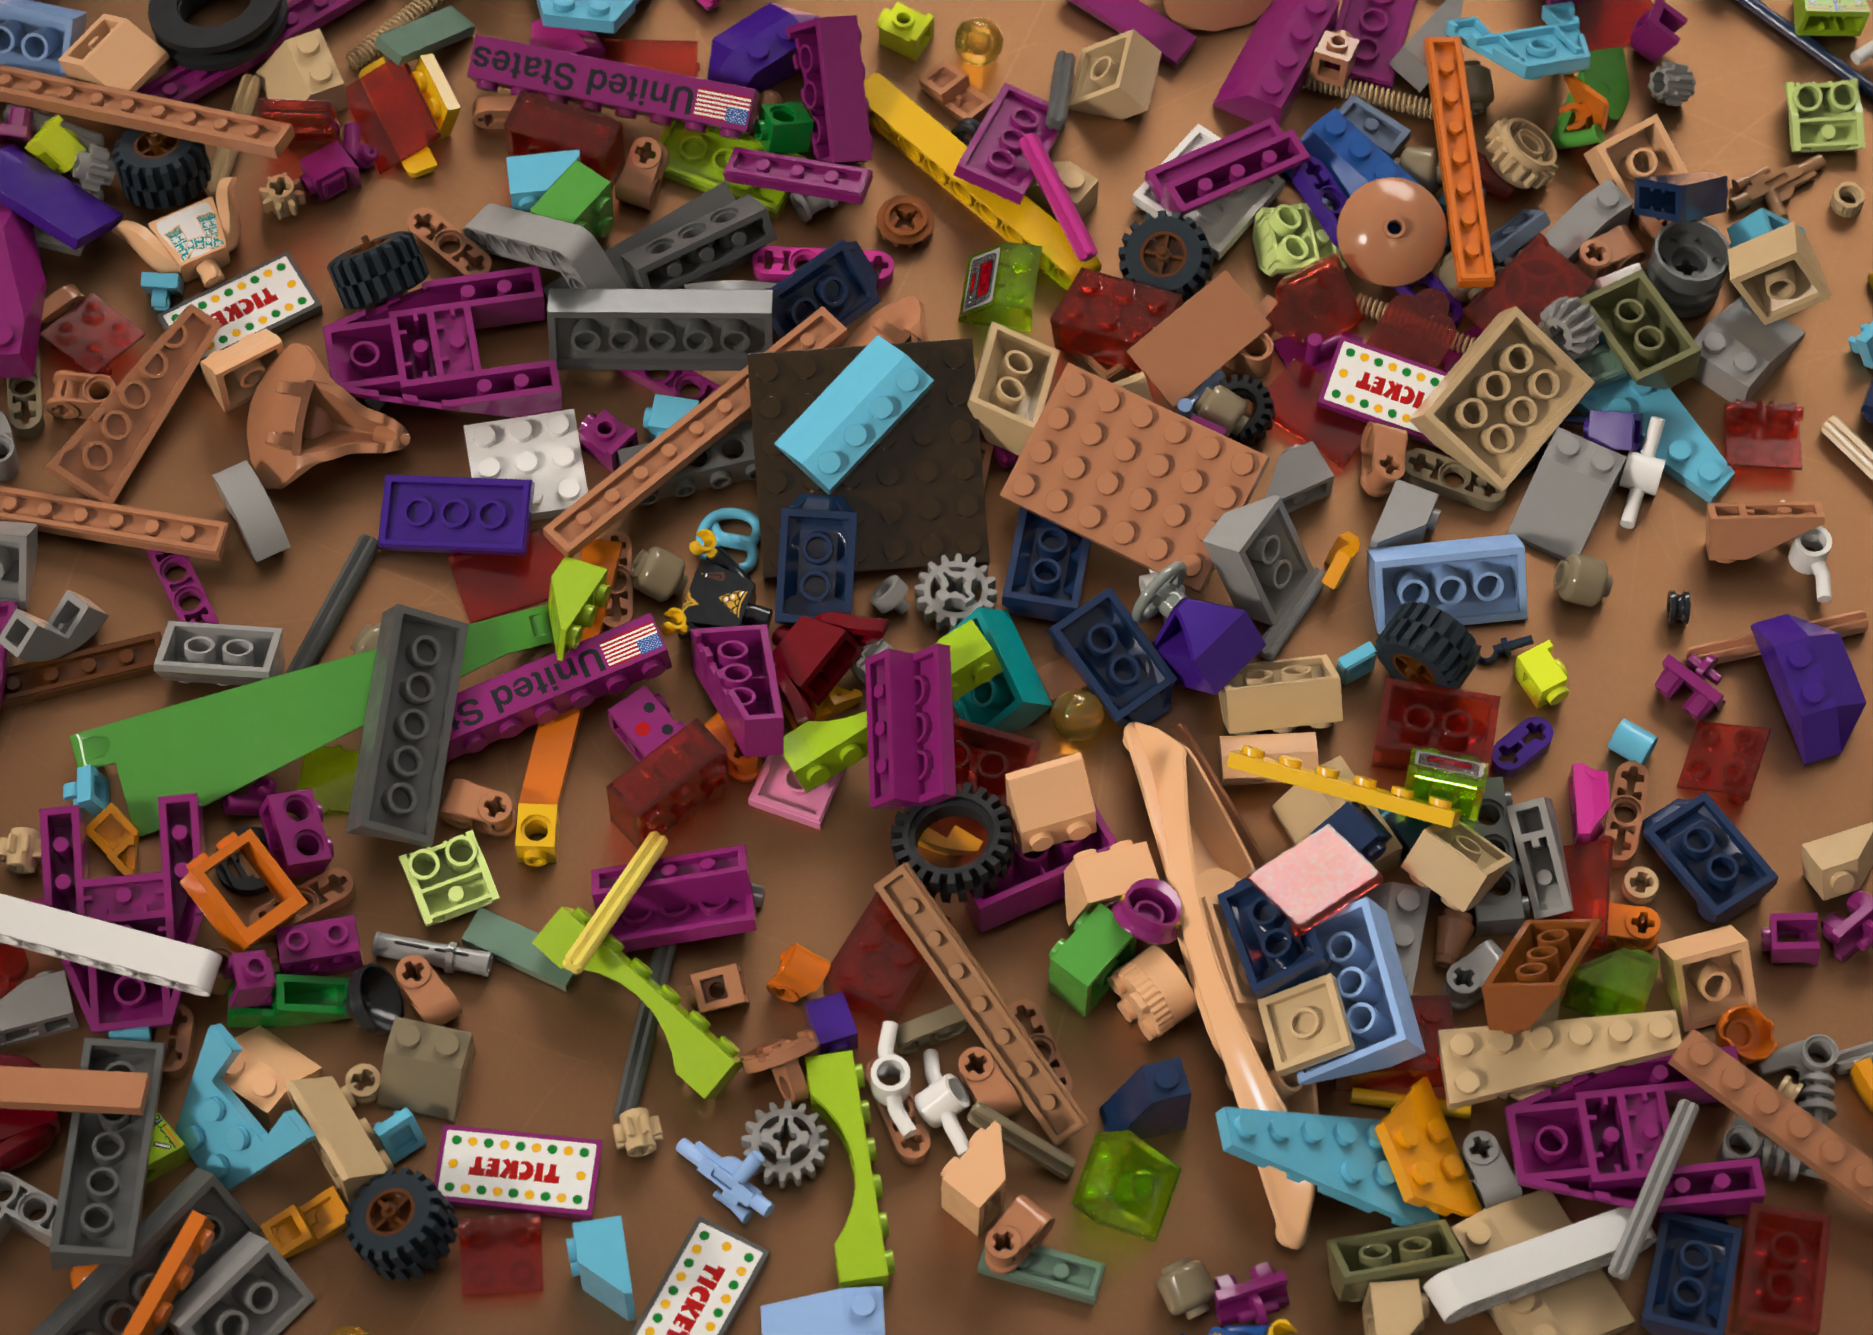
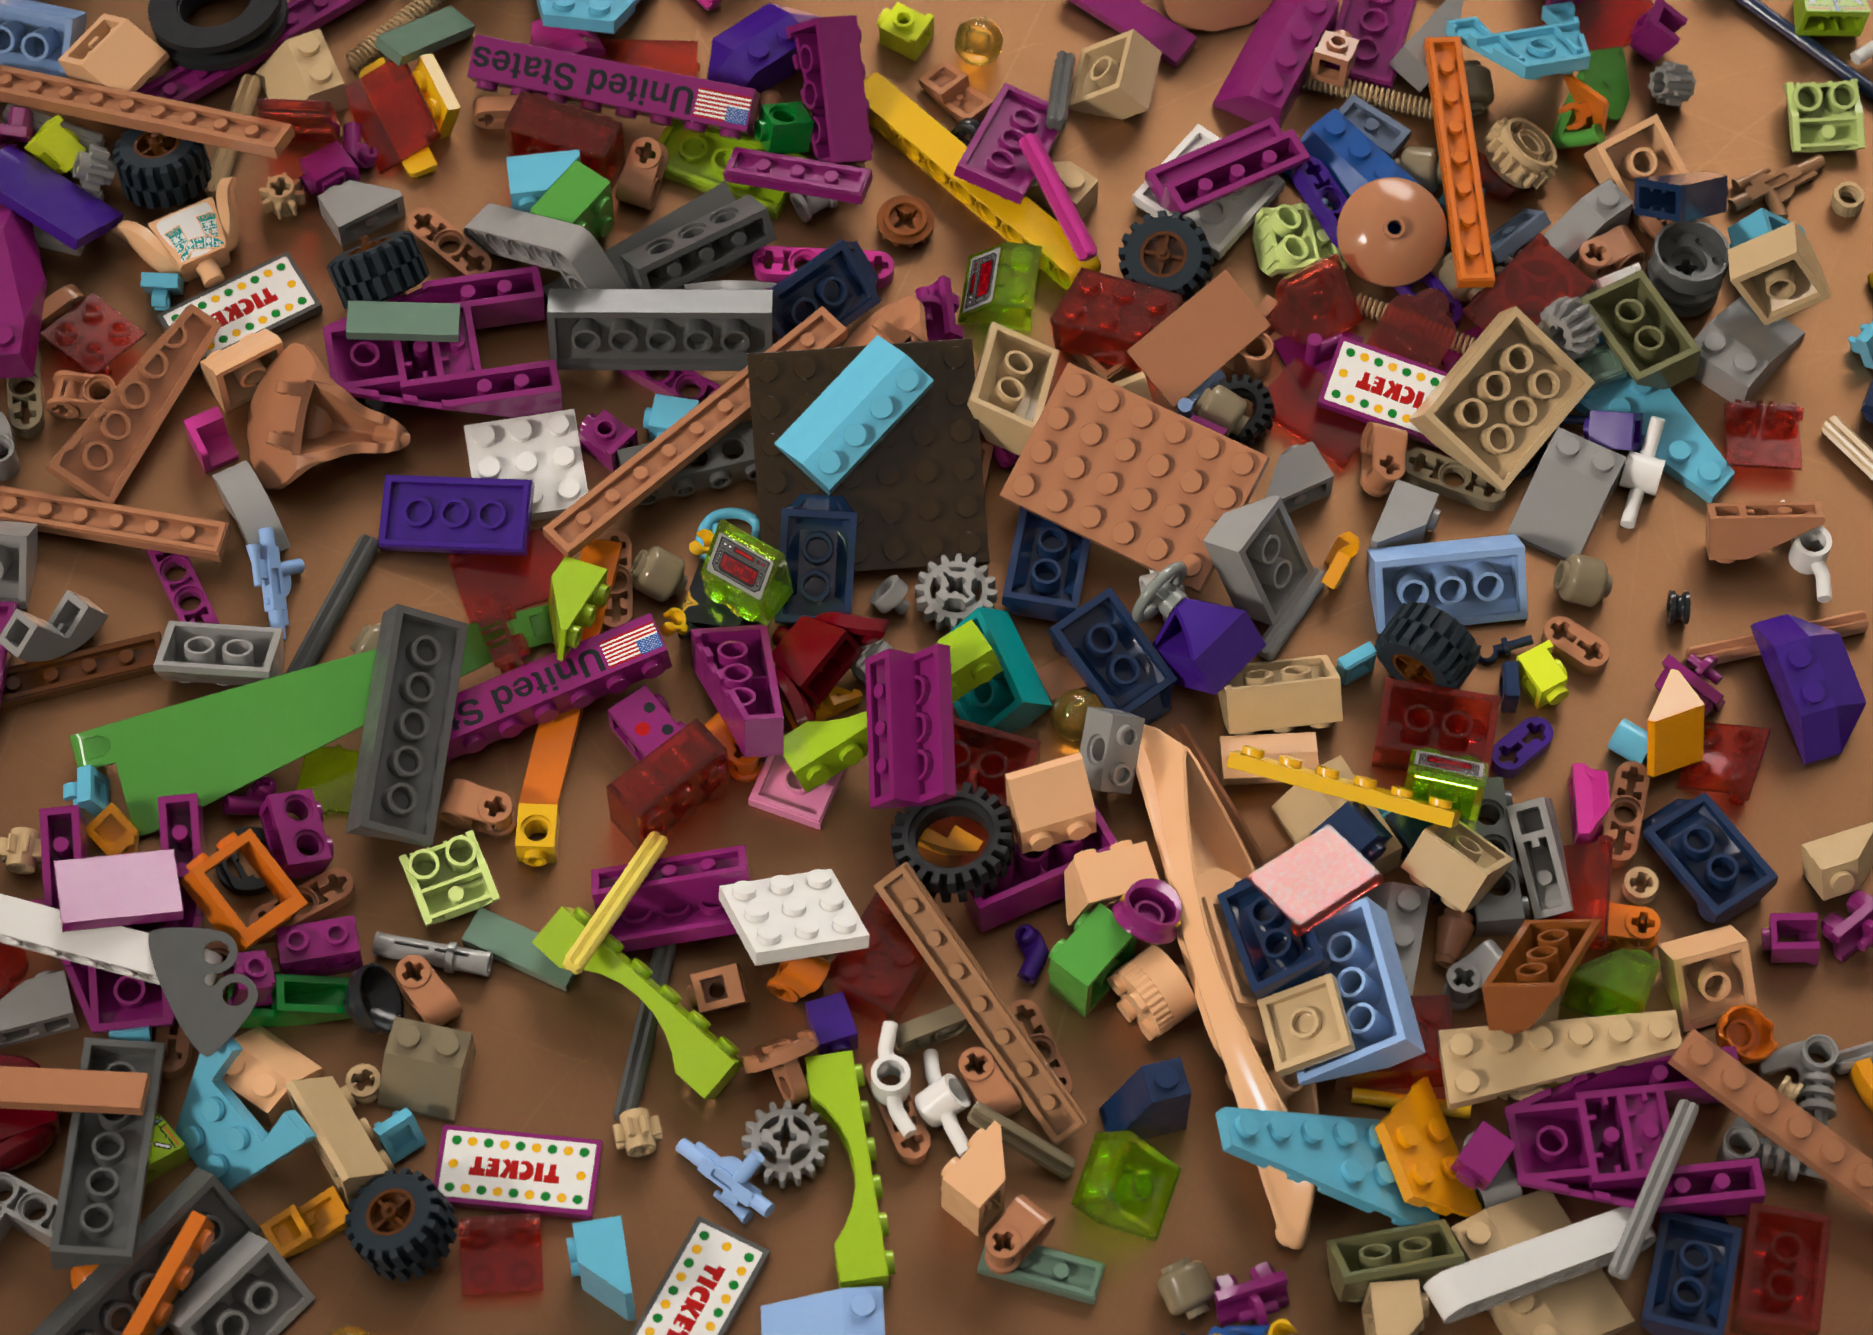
(118, 890): none -> tile
(181, 973): none -> dark grey piece
(210, 439): none -> dark pink panel
(273, 576): none -> light blue piece
(359, 209): none -> light grey slope
(403, 321): none -> sand green tile
(503, 611): none -> clear red hinge
(746, 574): none -> clear neon green slope
(793, 916): none -> white plate
(940, 310): none -> magenta hips
(1034, 951): none -> dark purple arm
(1111, 748): none -> light grey brick
(1482, 1157): none -> magenta brick
(1509, 687): none -> dark blue tile
(1576, 645): none -> nougat beam
(1675, 727): none -> light orange slope

